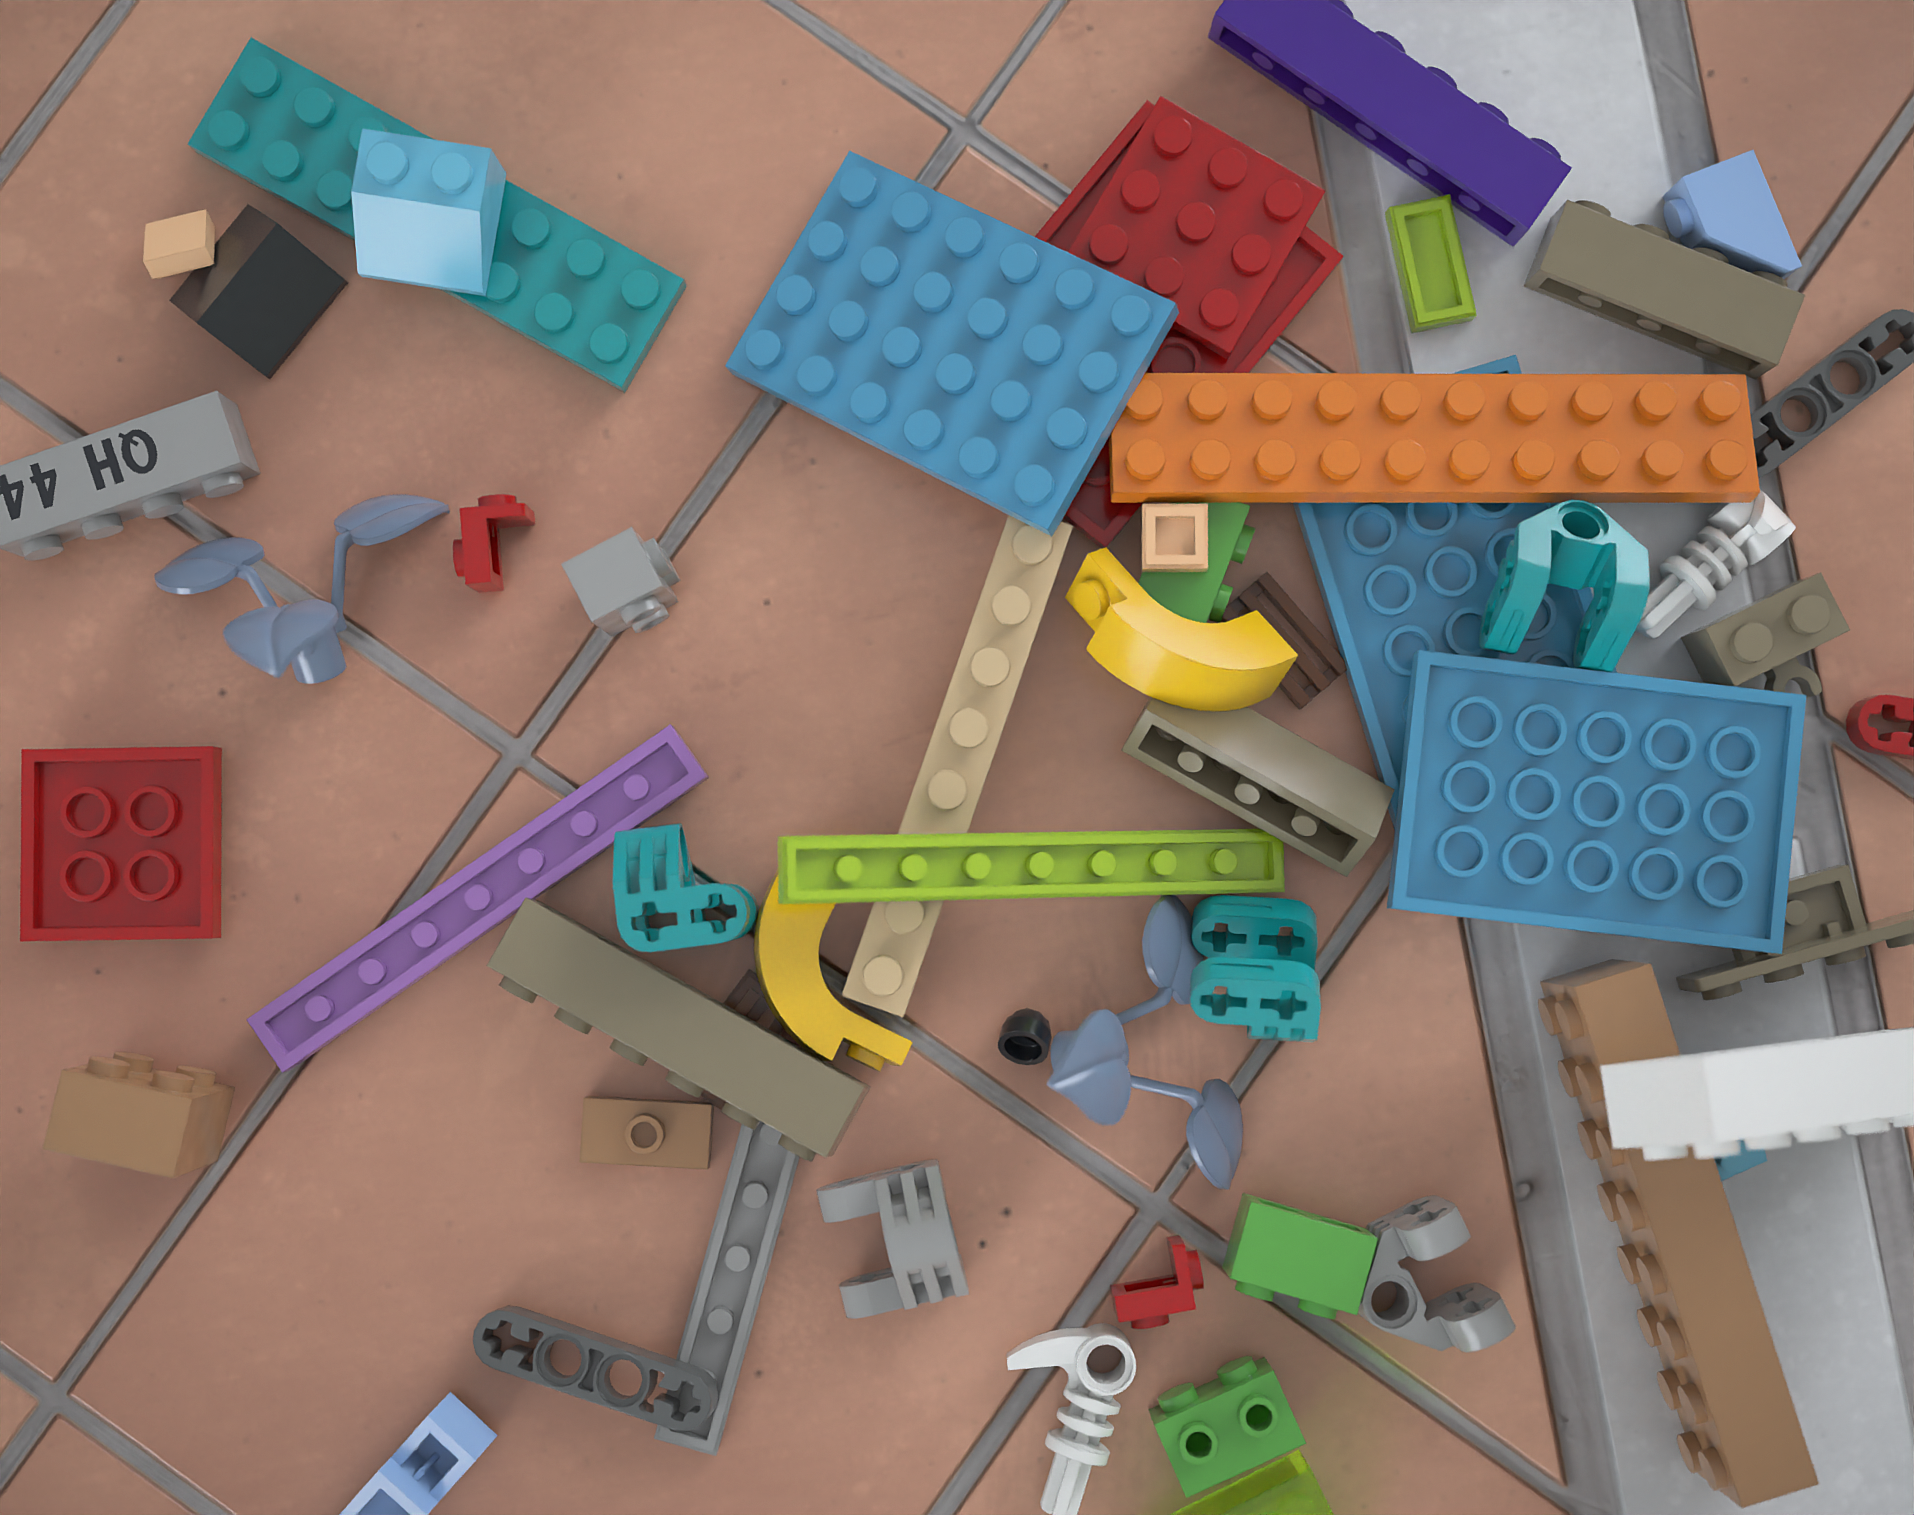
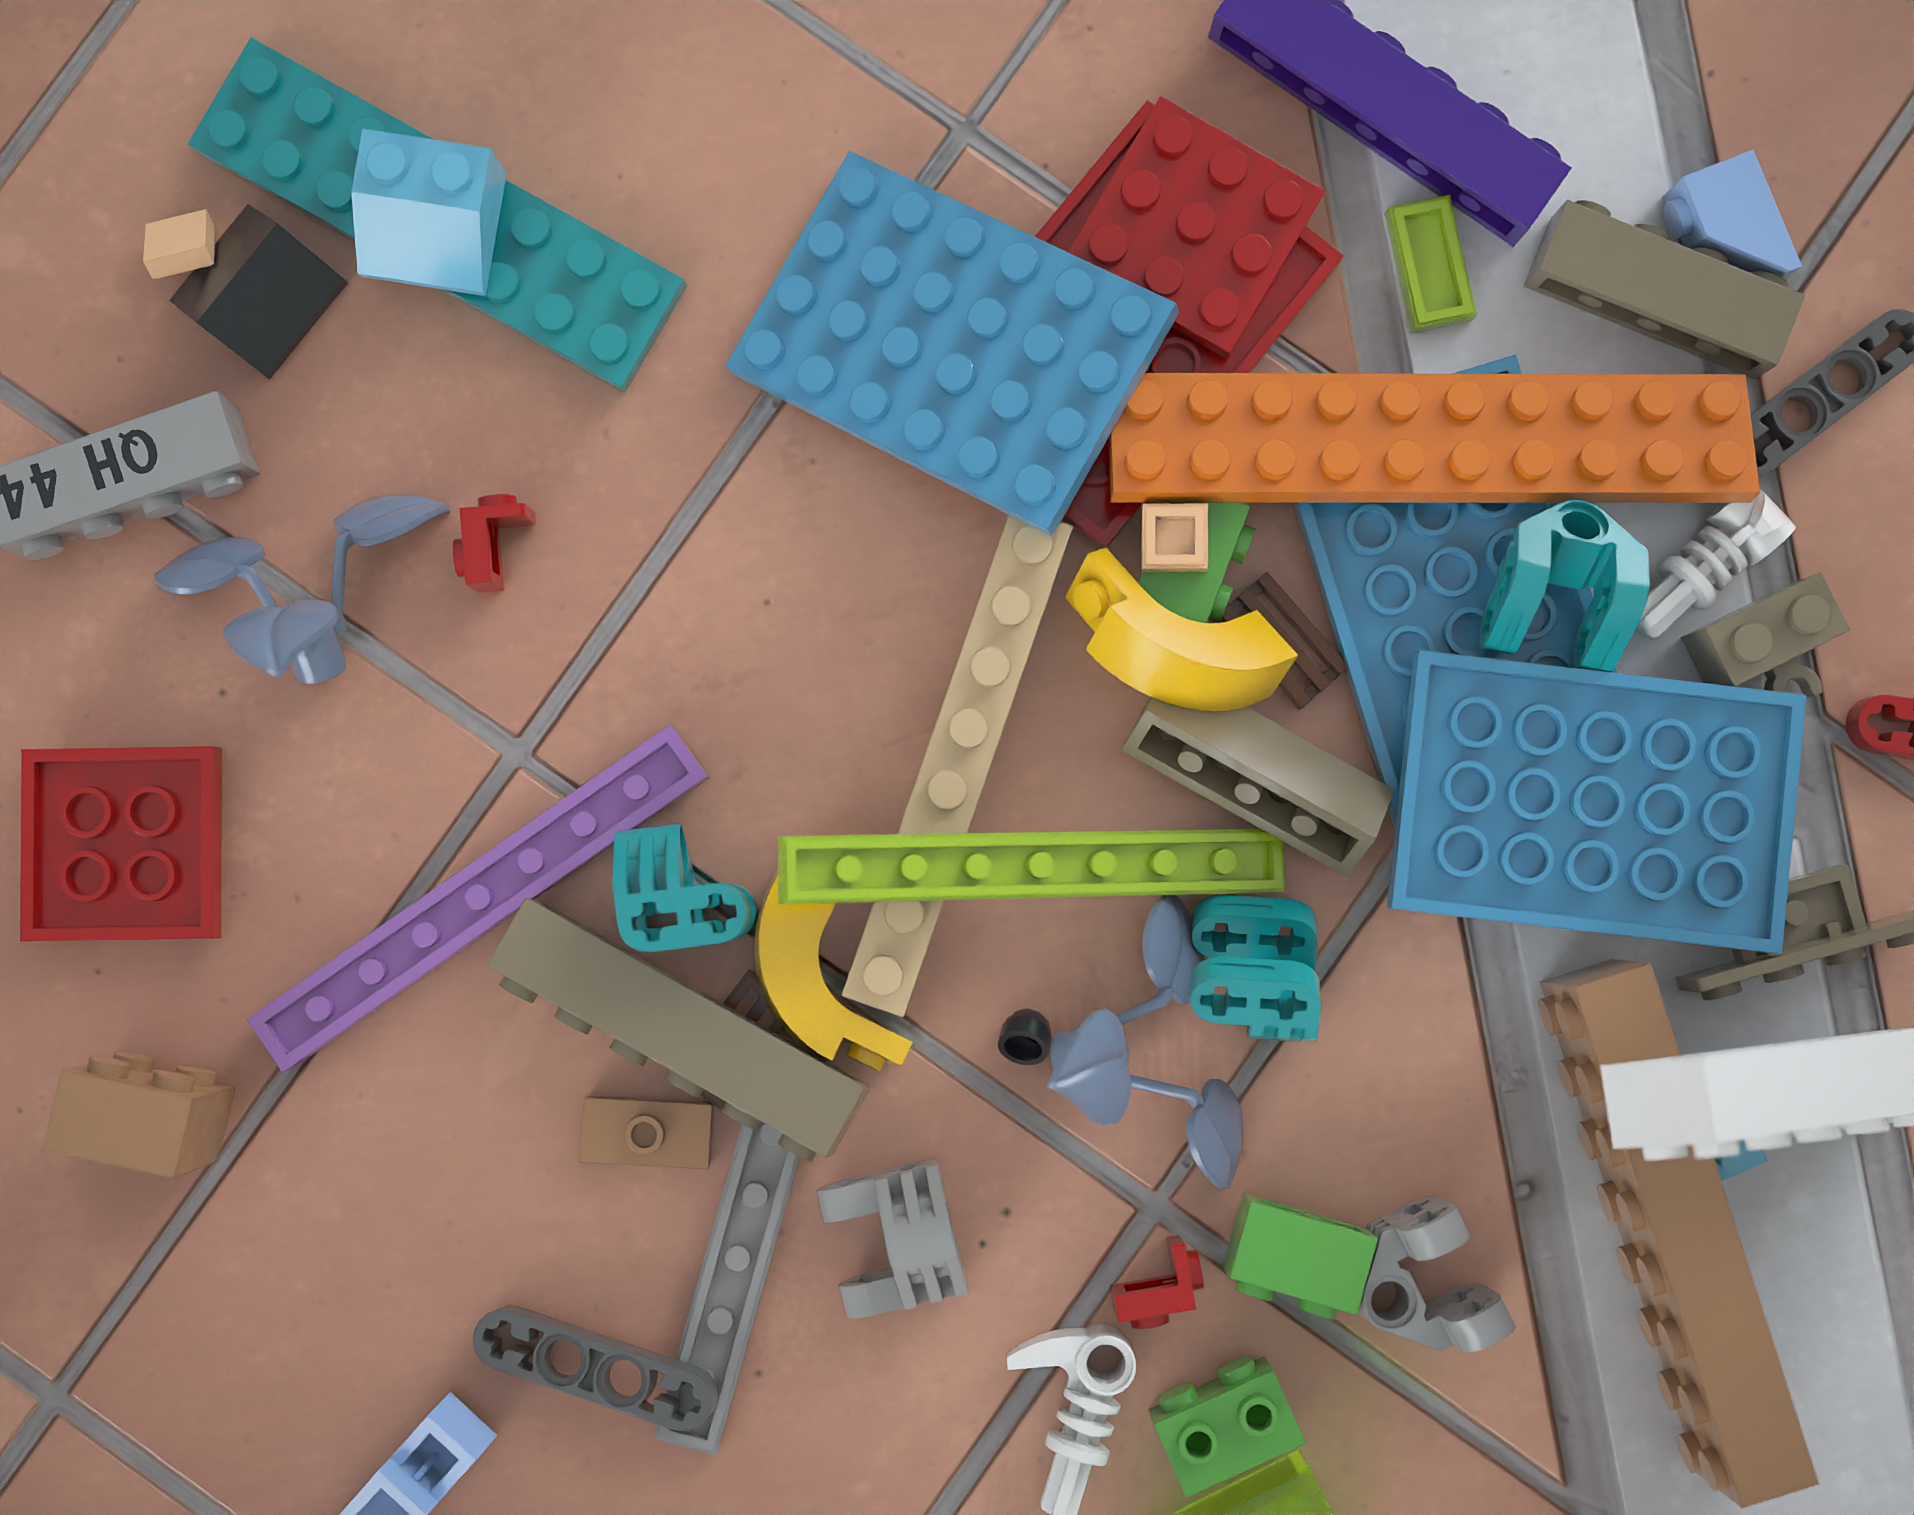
(624, 583): light grey brick -> none

